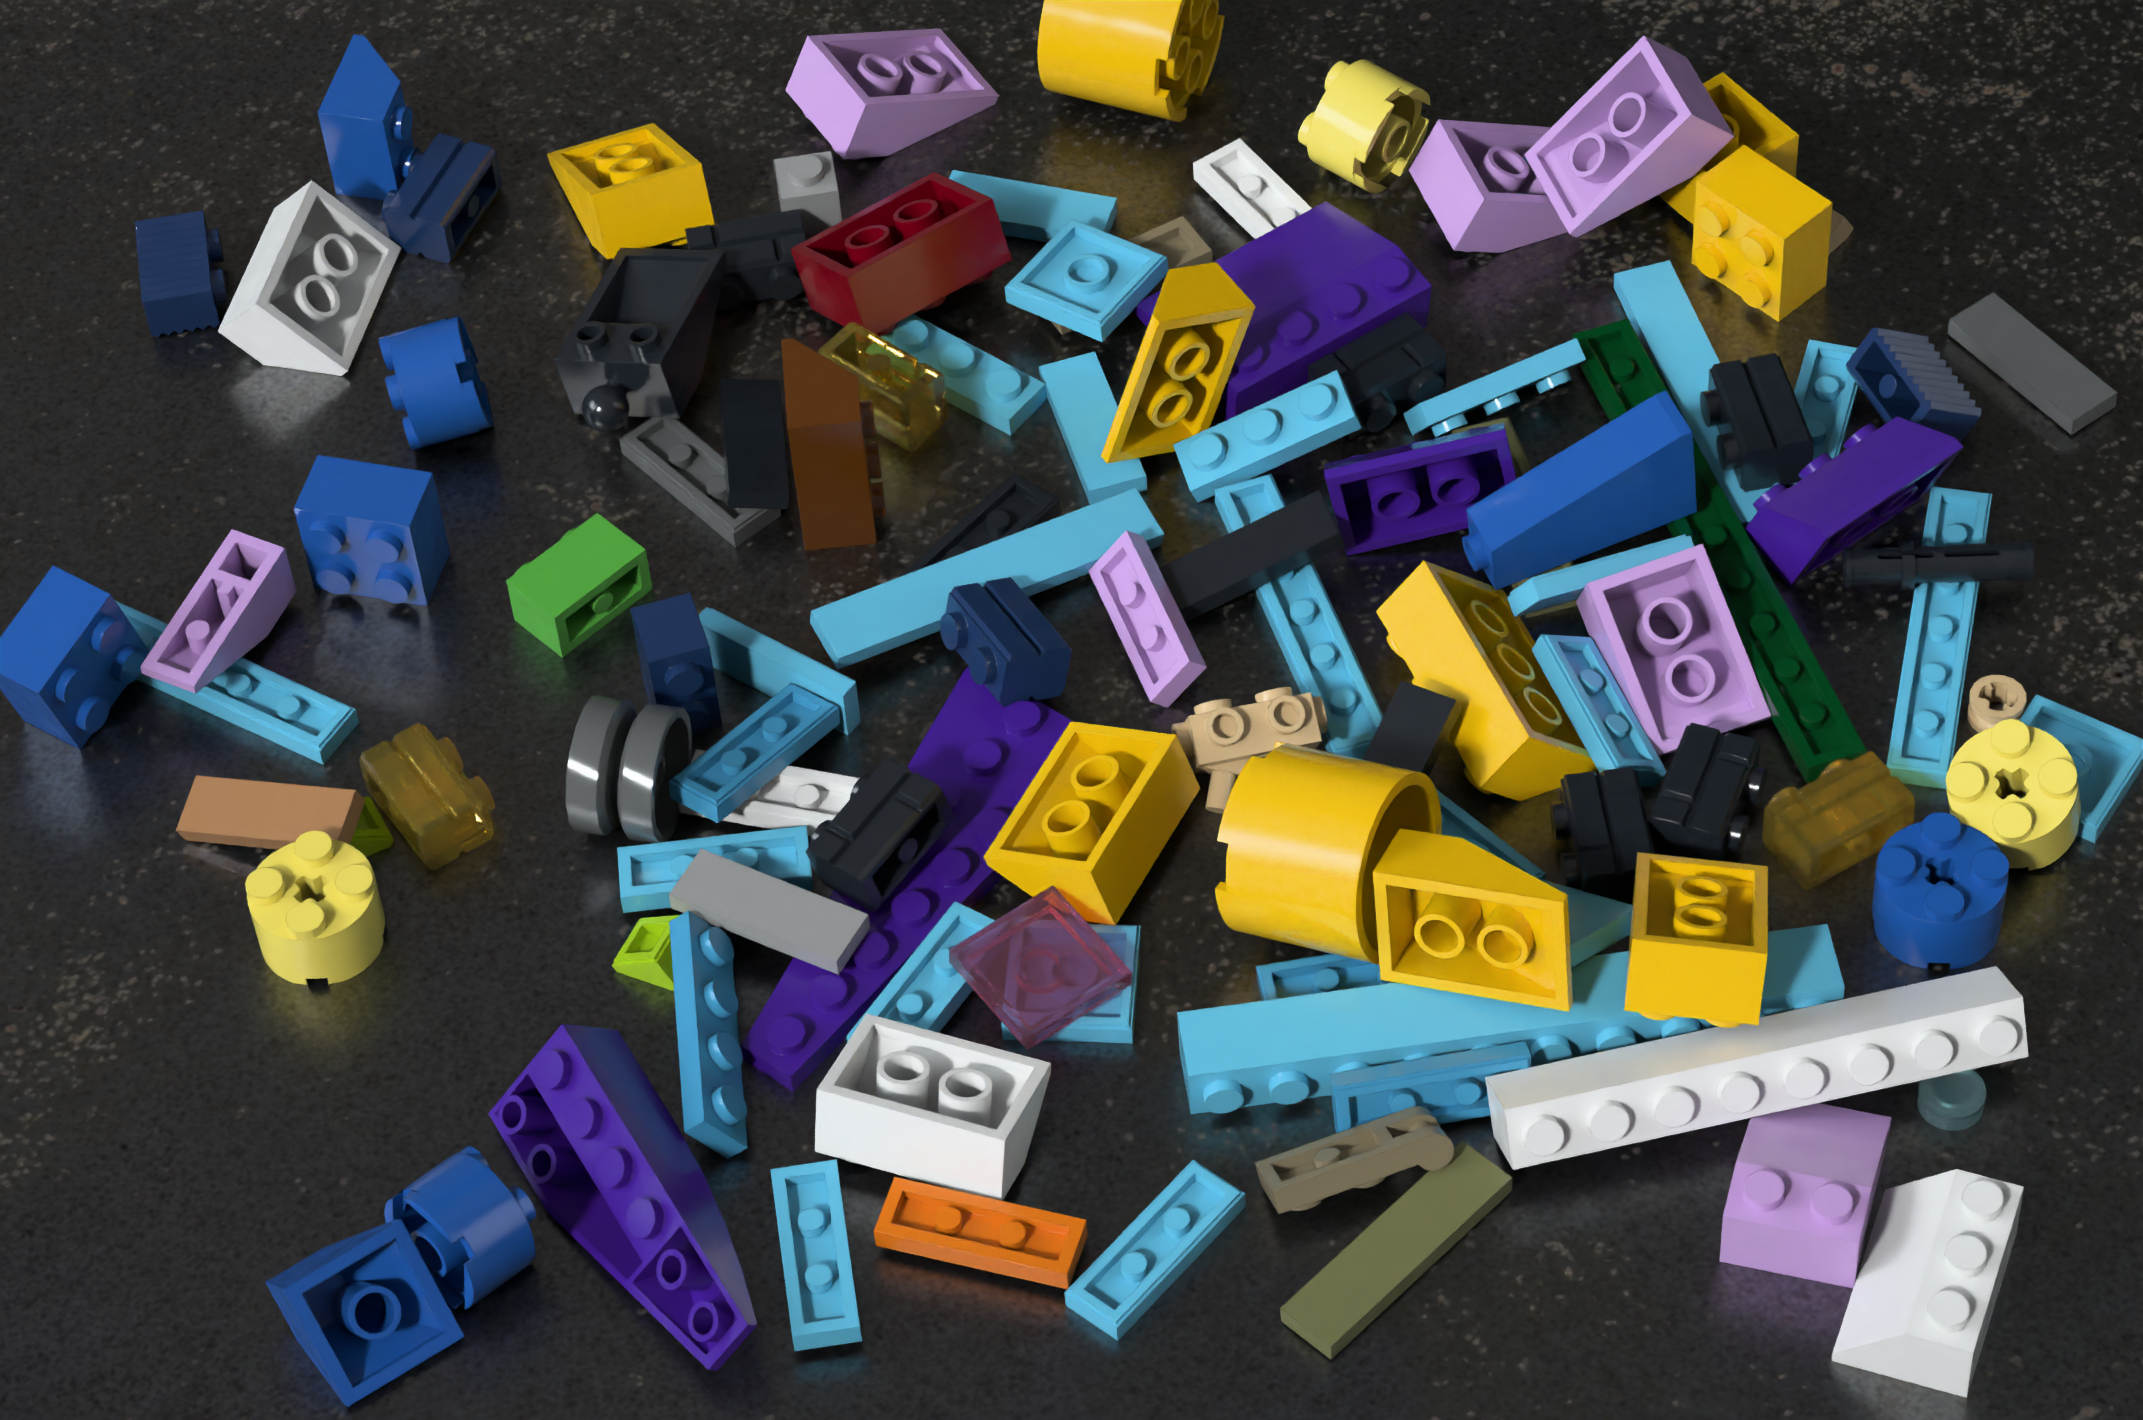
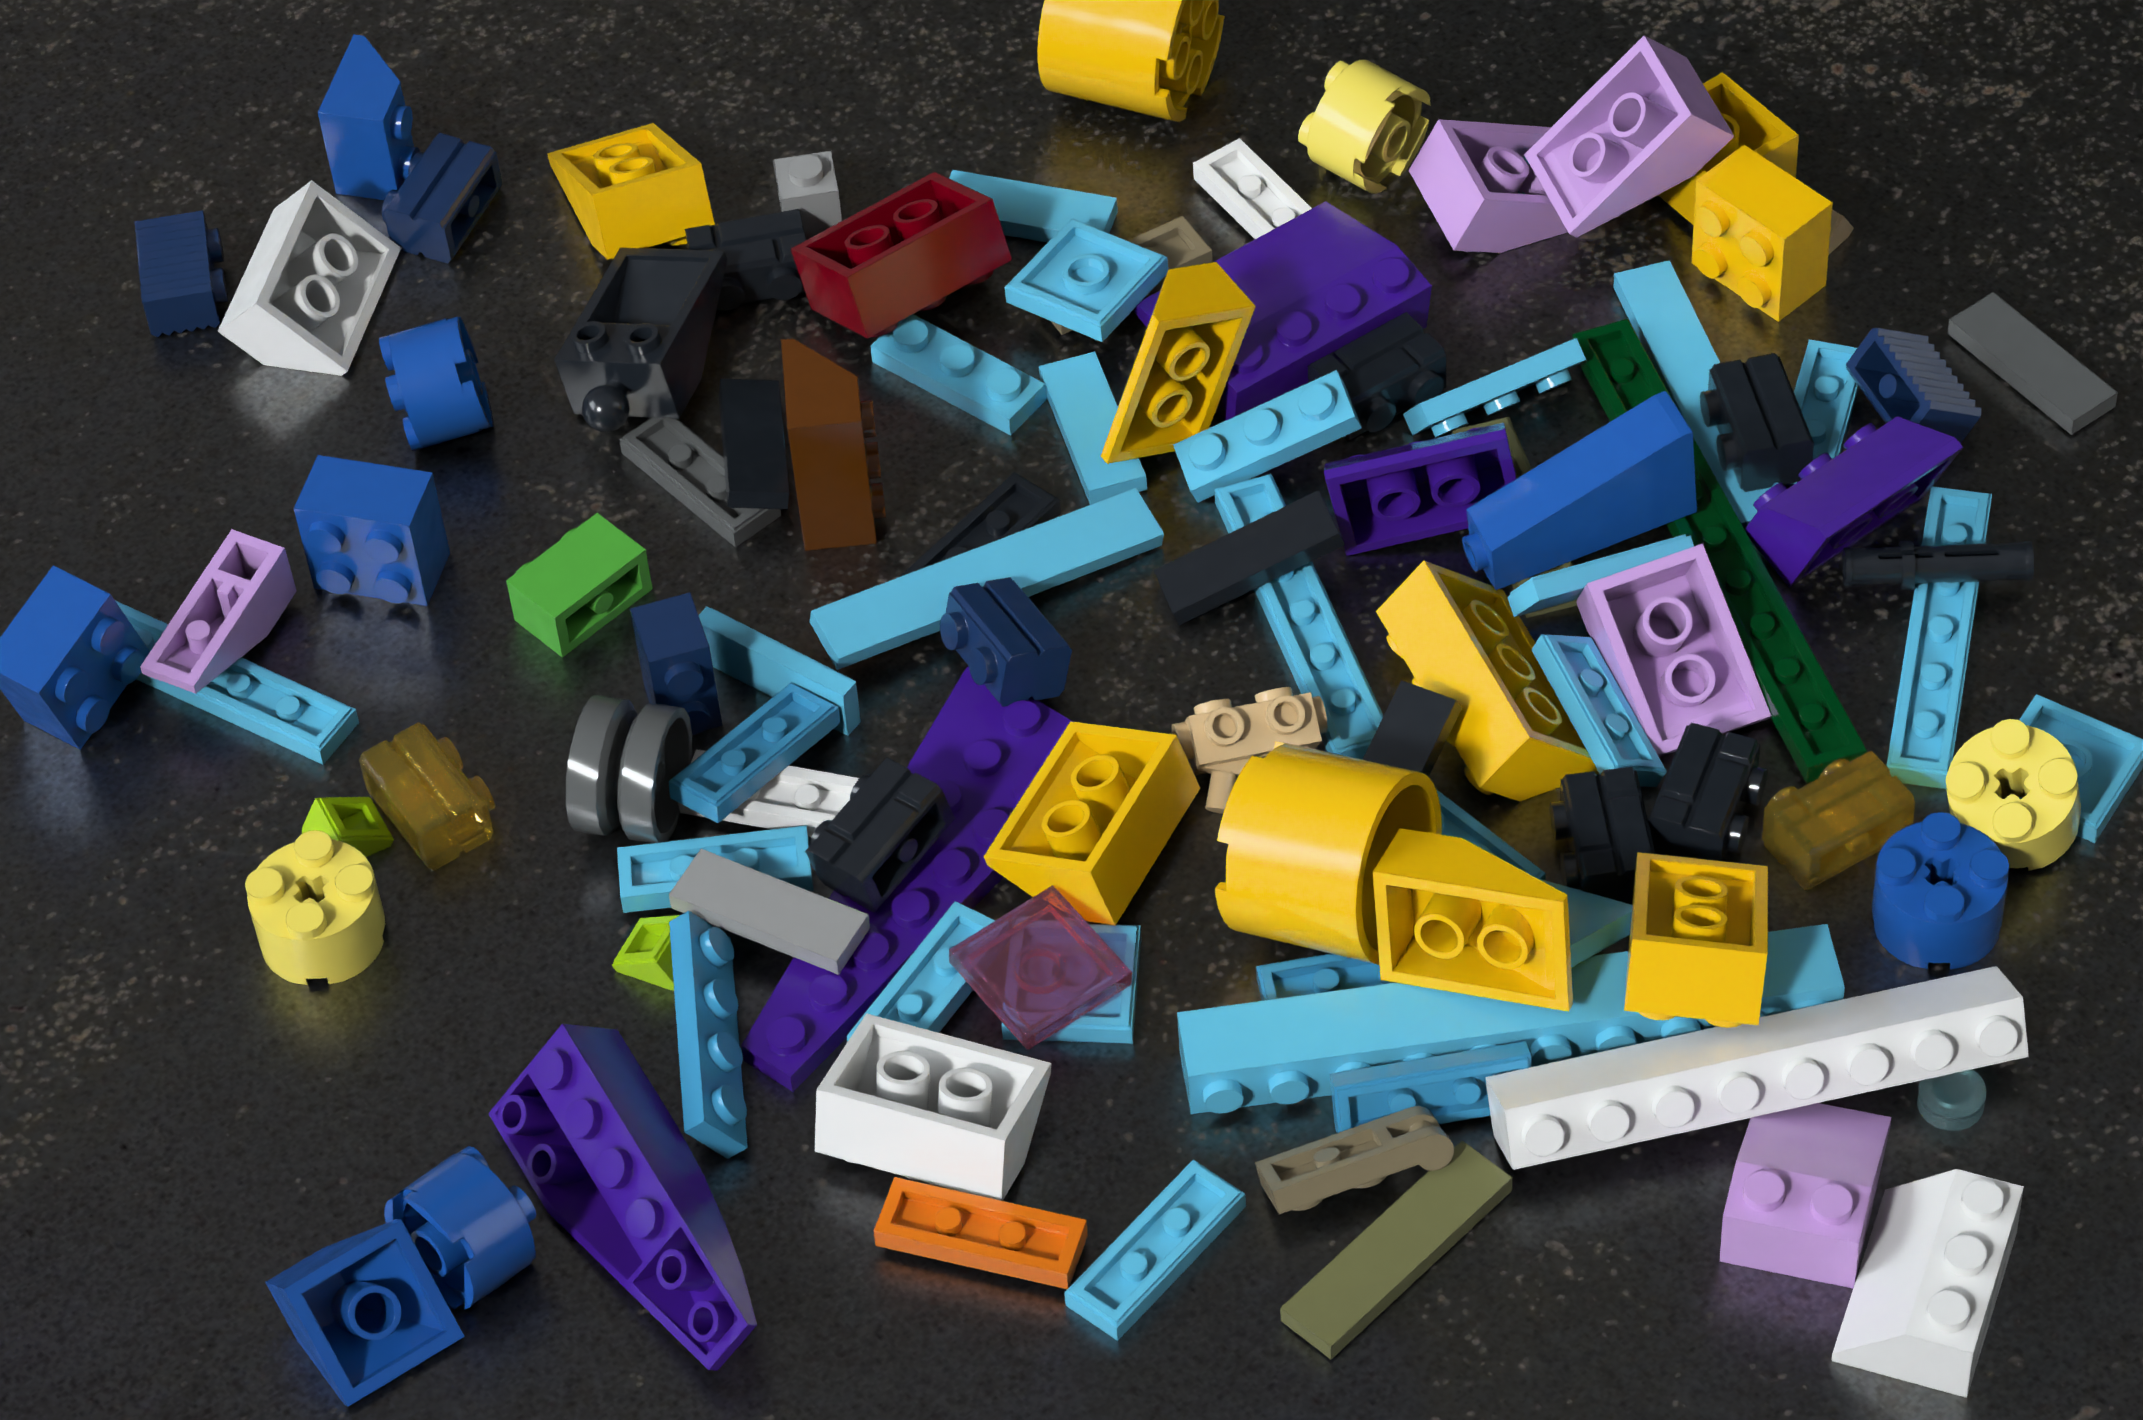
(266, 812): medium nougat tile -> none
(815, 1255): medium azure plate -> none
(885, 89): lavender slope -> none
(903, 391): clear yellow brick -> none
(1147, 619): lavender plate -> none
(1995, 689): tan bush -> none

